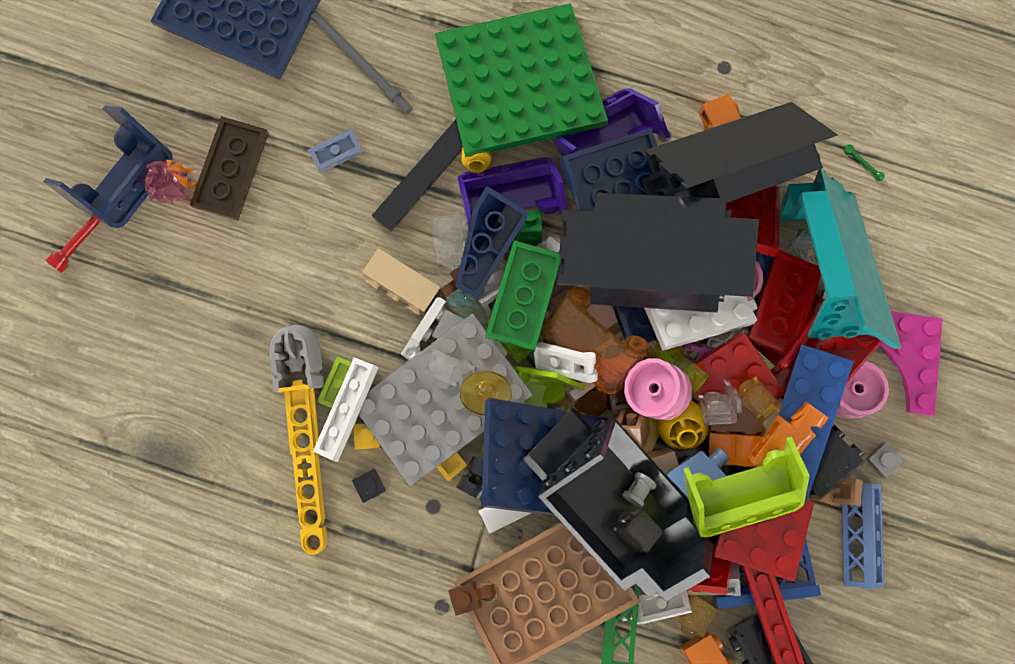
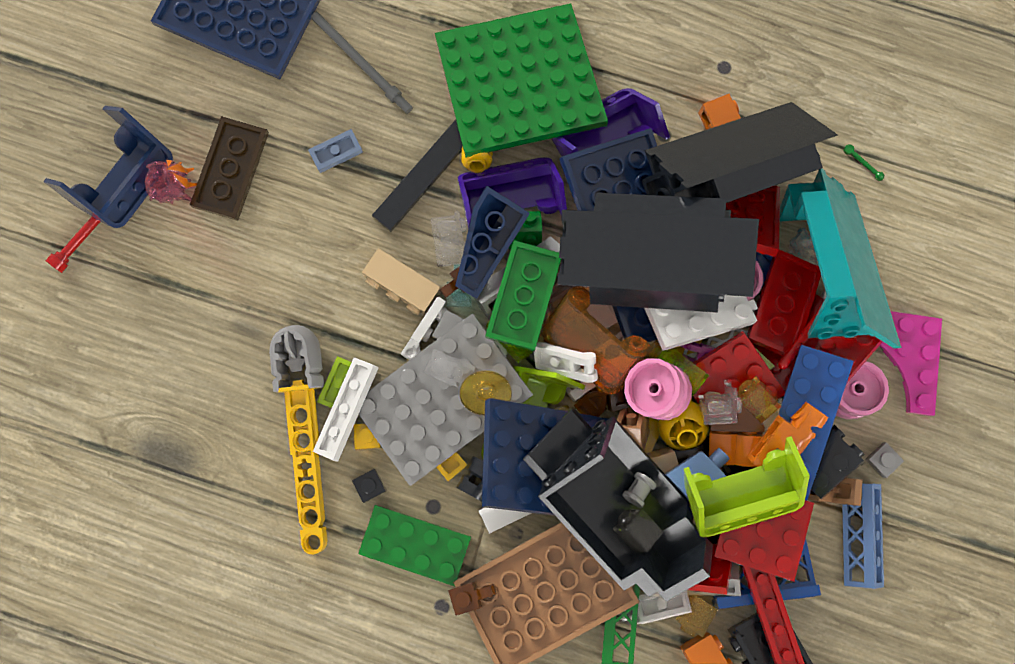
(414, 545): none -> green plate

